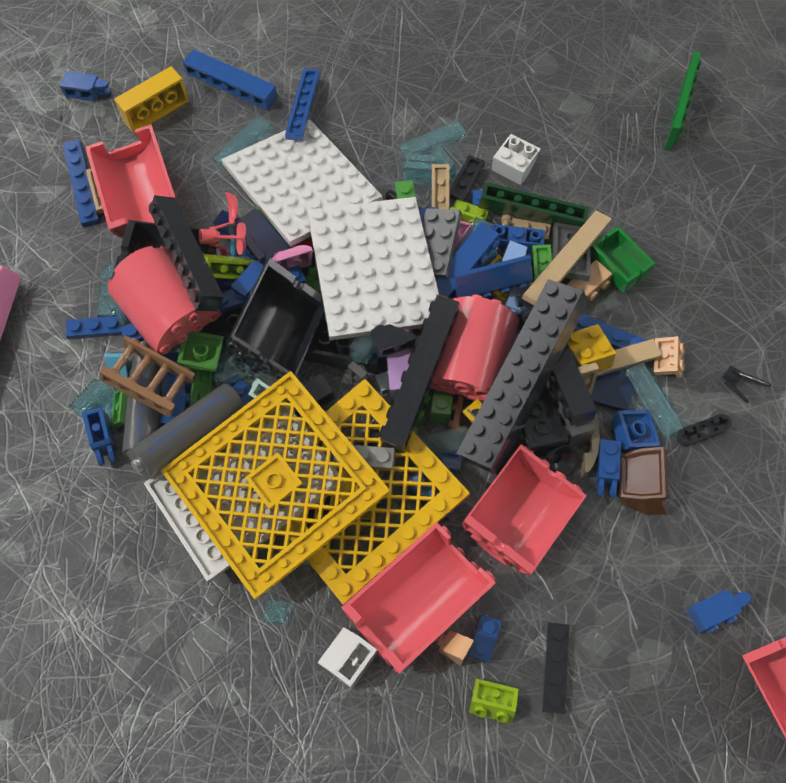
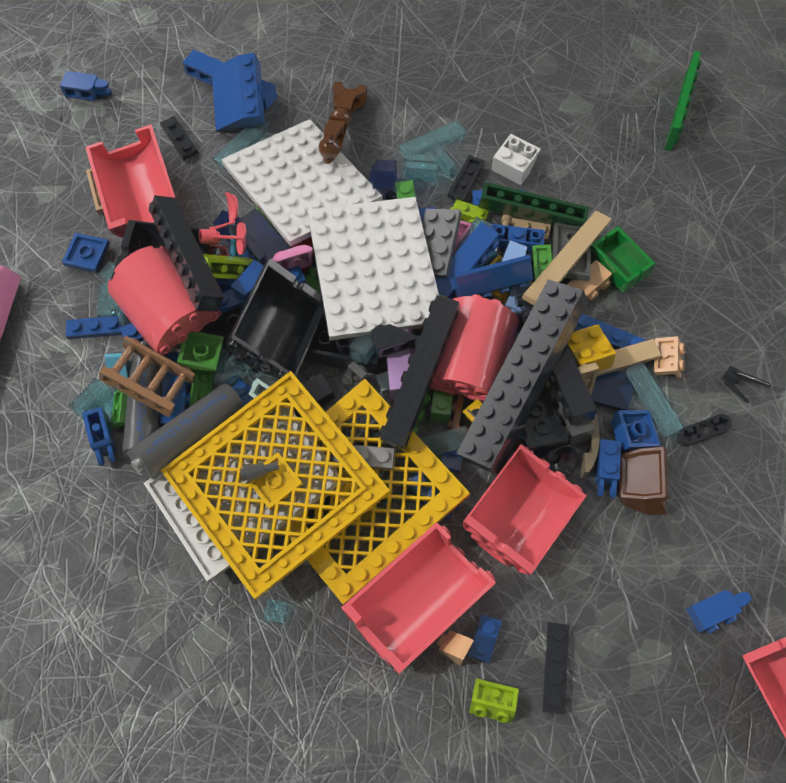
(80, 183): blue plate -> none
(86, 252): none -> blue plate
(152, 99): yellow brick -> none
(179, 138): none -> black plate
(238, 93): none -> blue slope
(254, 471): none -> dark grey cone
(302, 105): blue plate -> none
(335, 130): none -> reddish brown piece
(348, 657): white slope -> none
(383, 174): none -> clear blue brick
(440, 186): tan plate -> none

